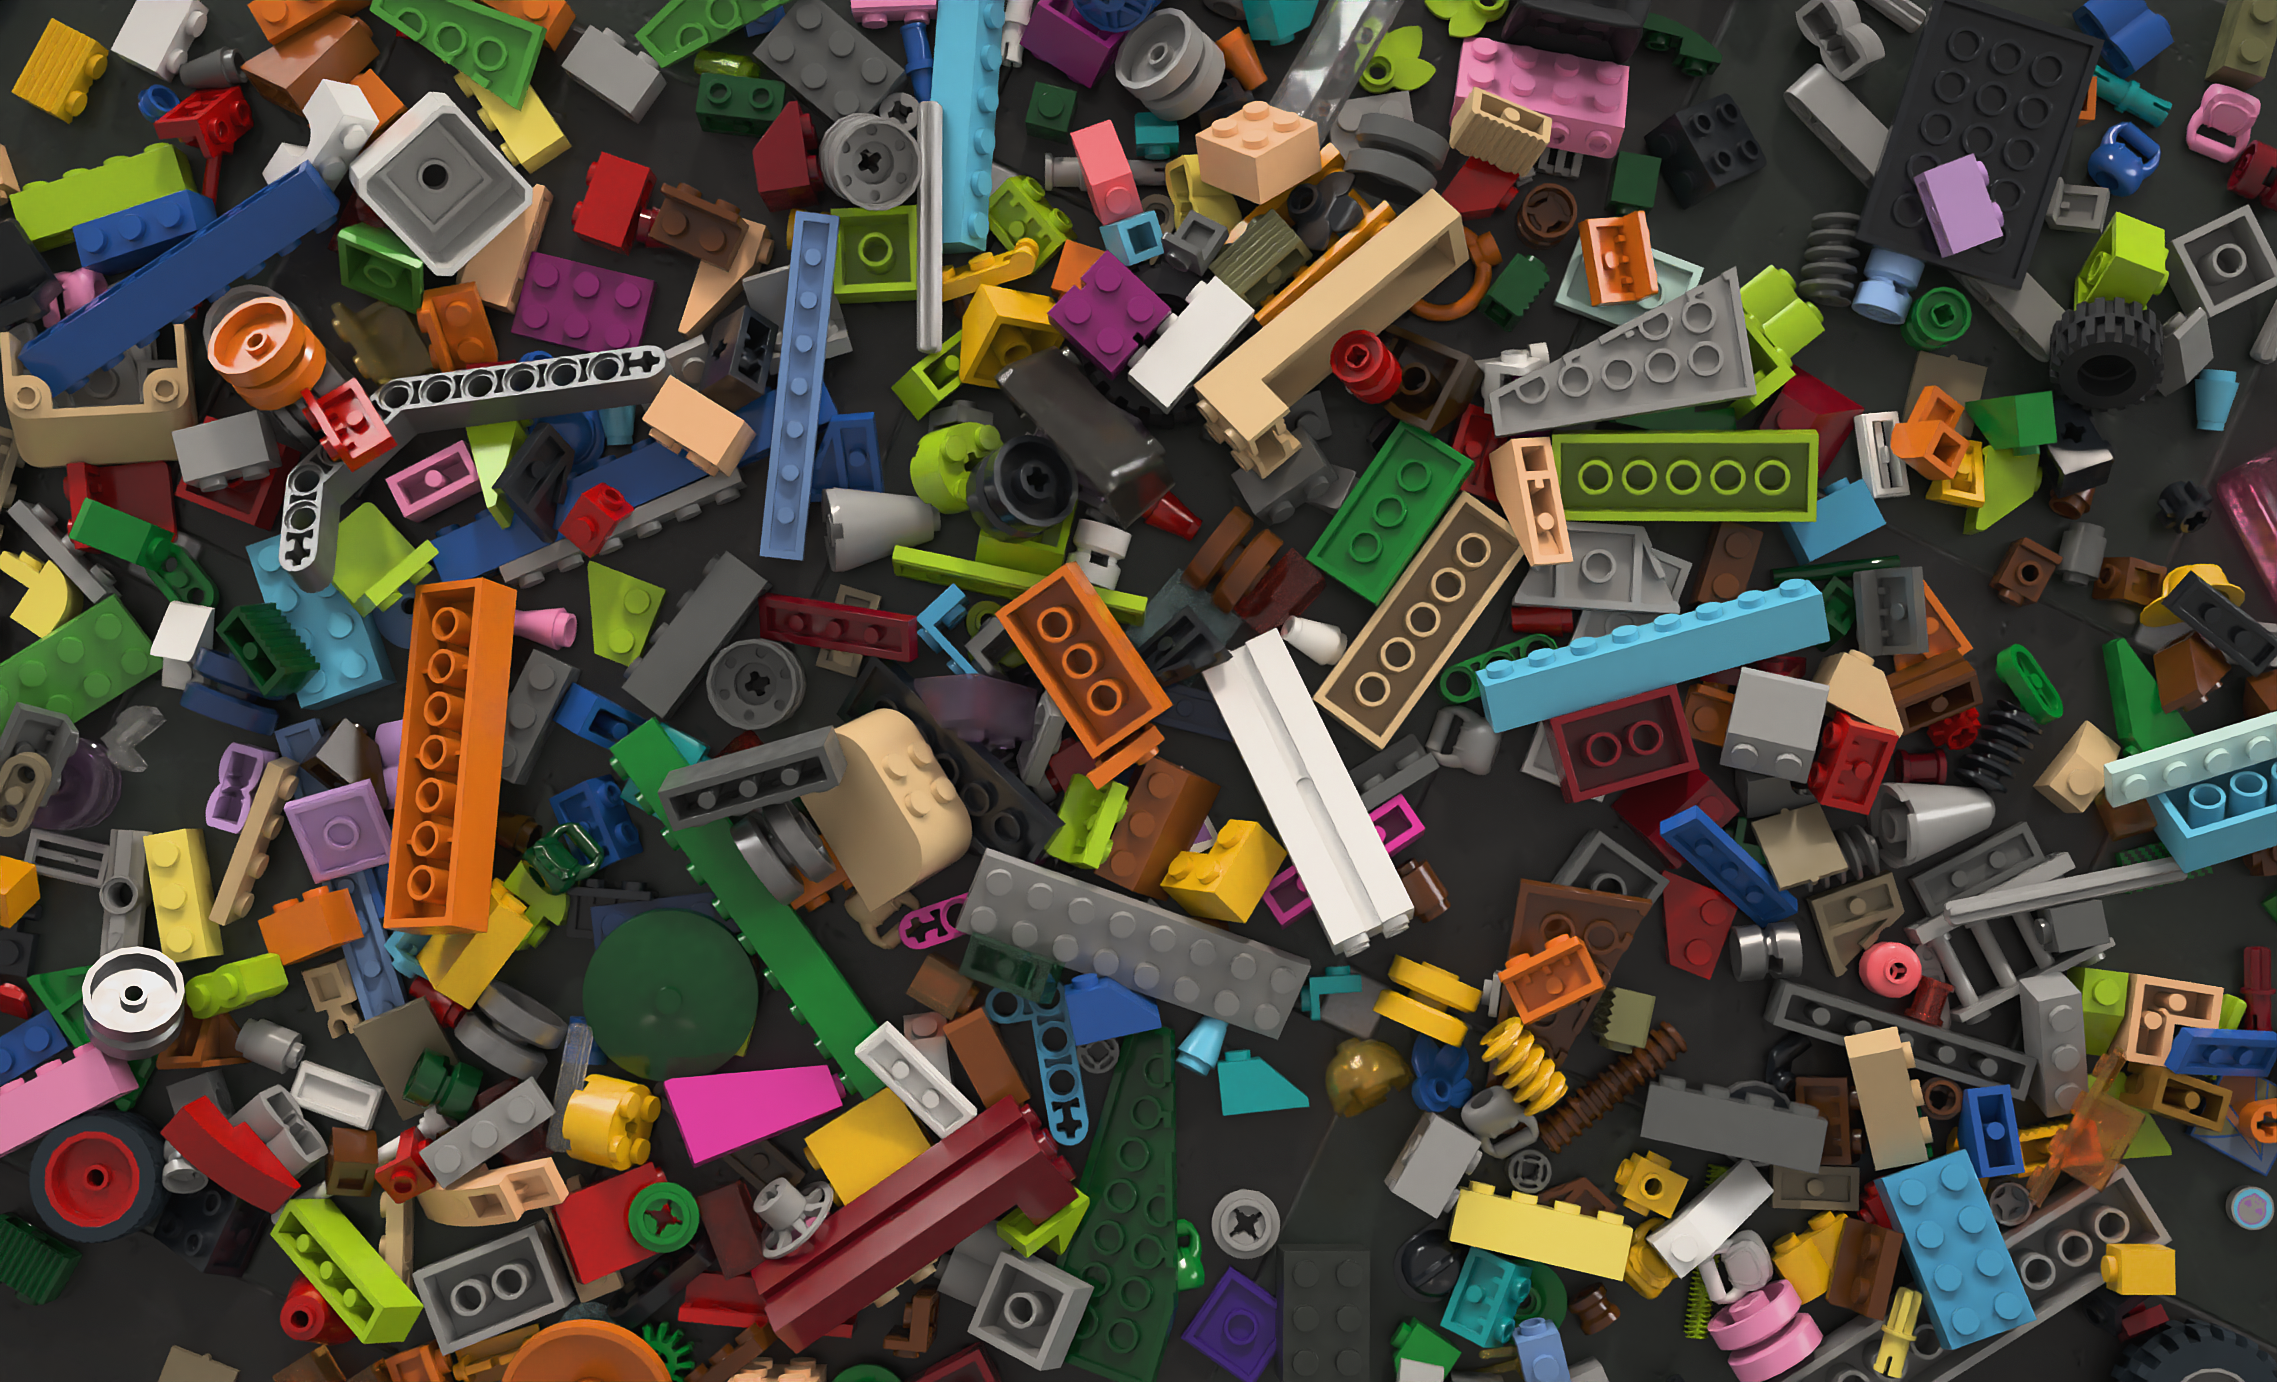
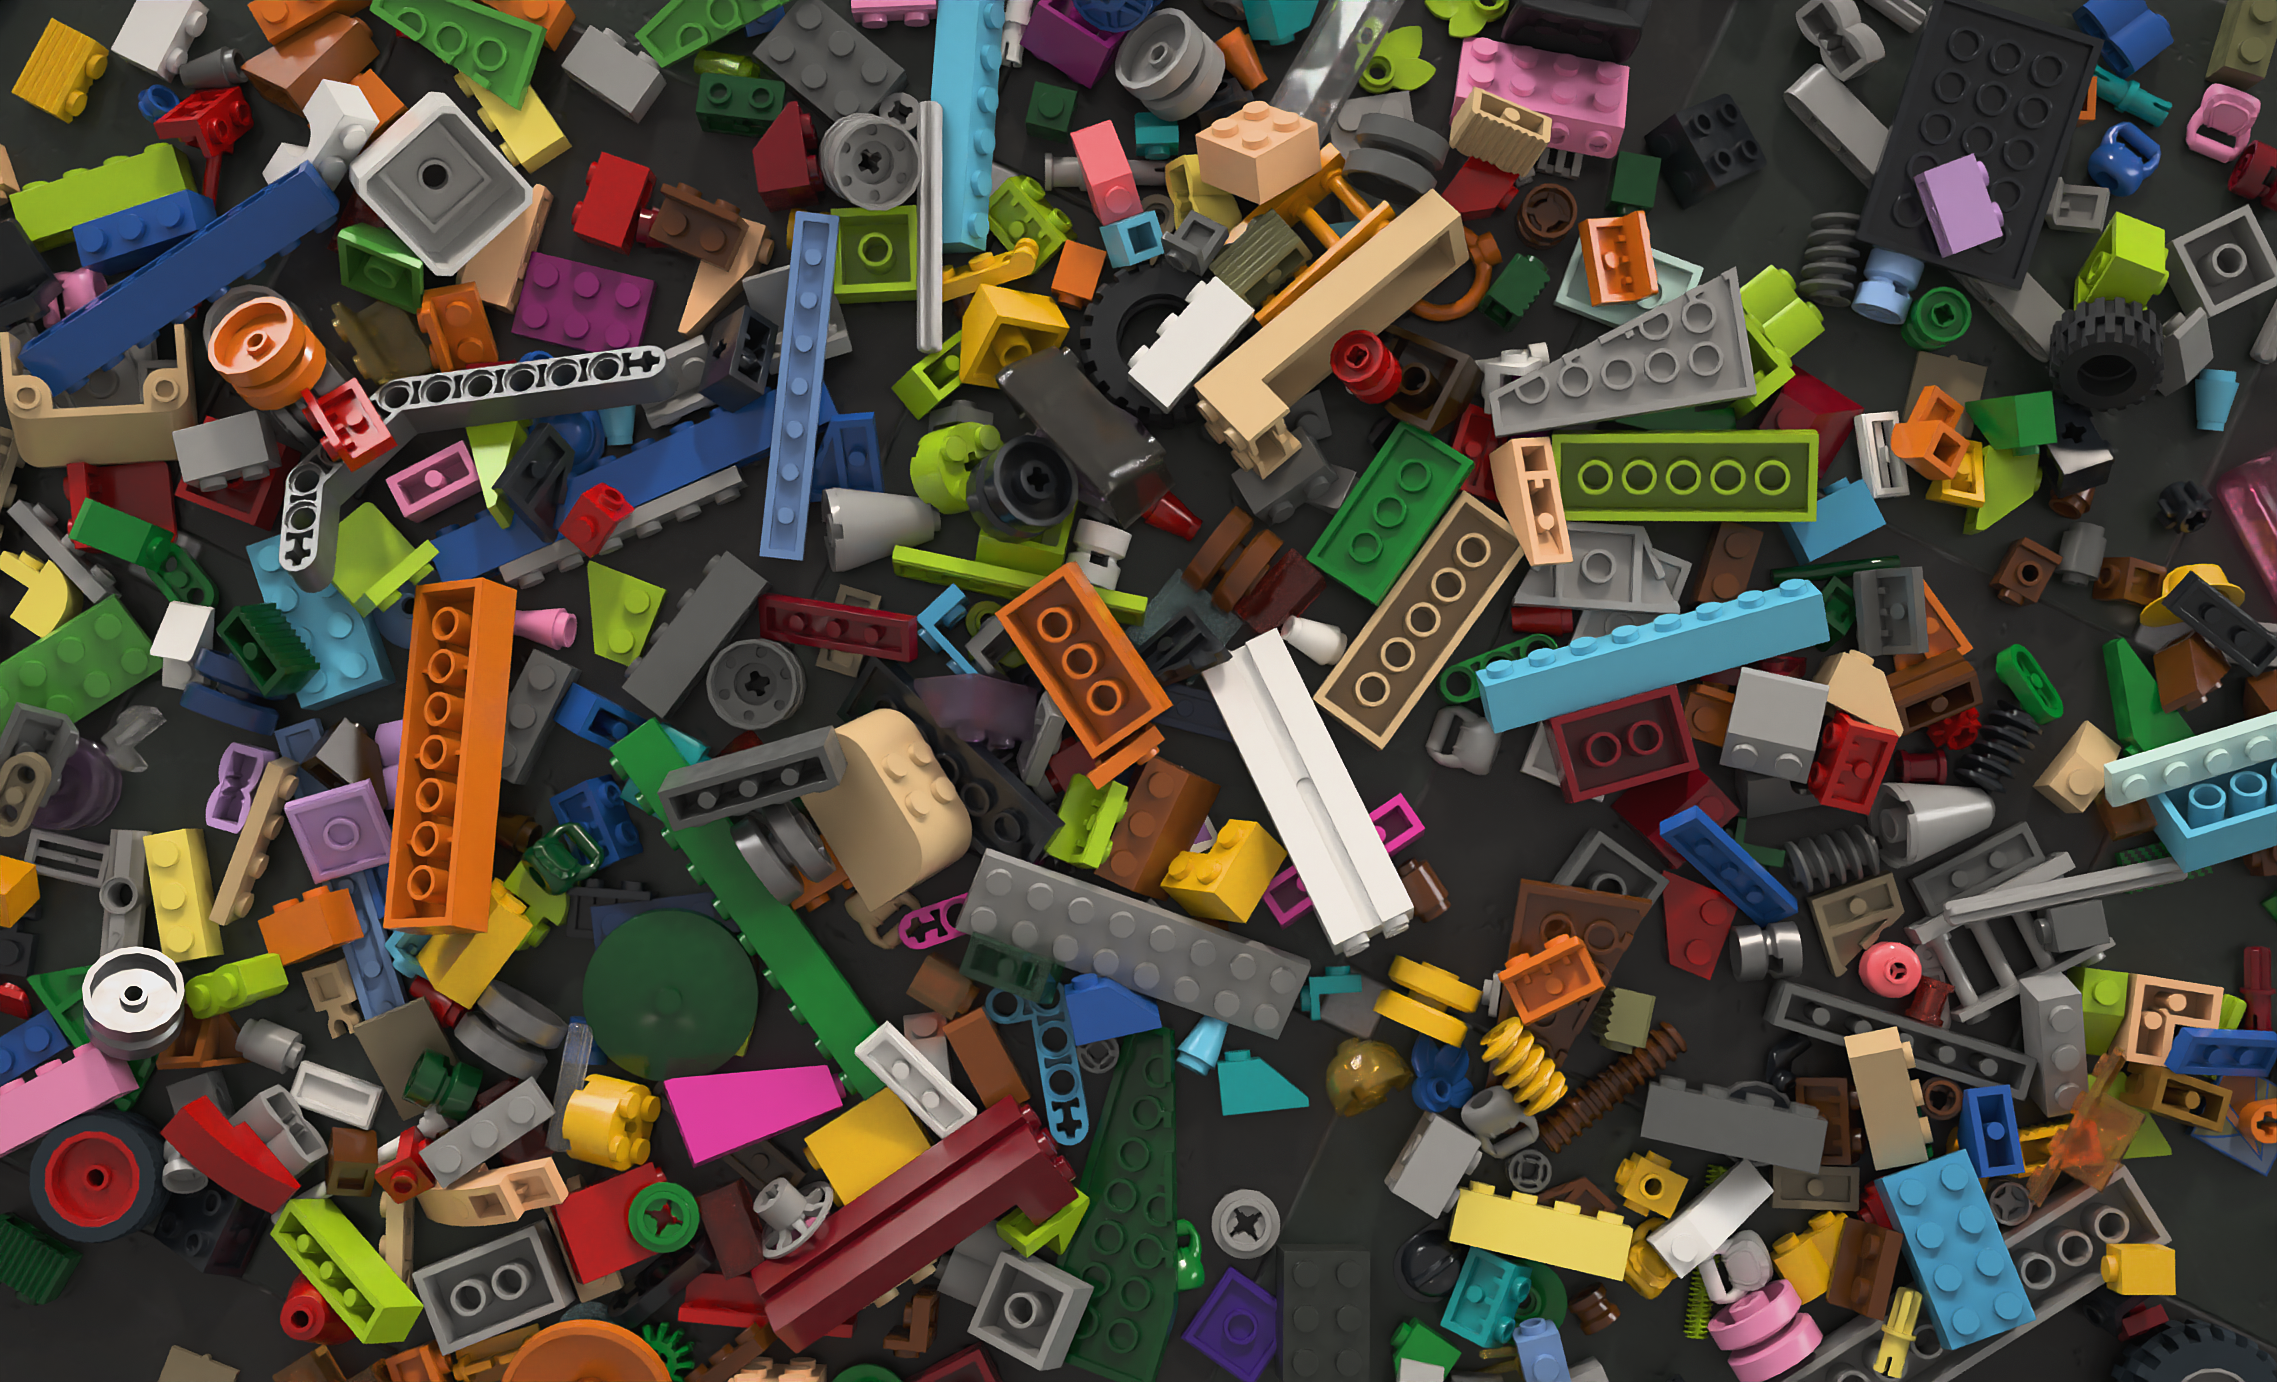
(698, 425): light nougat brick -> none
(919, 59): blue pin -> none
(1108, 315): magenta piece -> none
(1324, 209): black plate -> none
(1391, 771): dark grey bracket -> none
(1691, 52): dark green slope -> none
(1799, 846): dark tan piece -> none
(2250, 1207): tile -> none

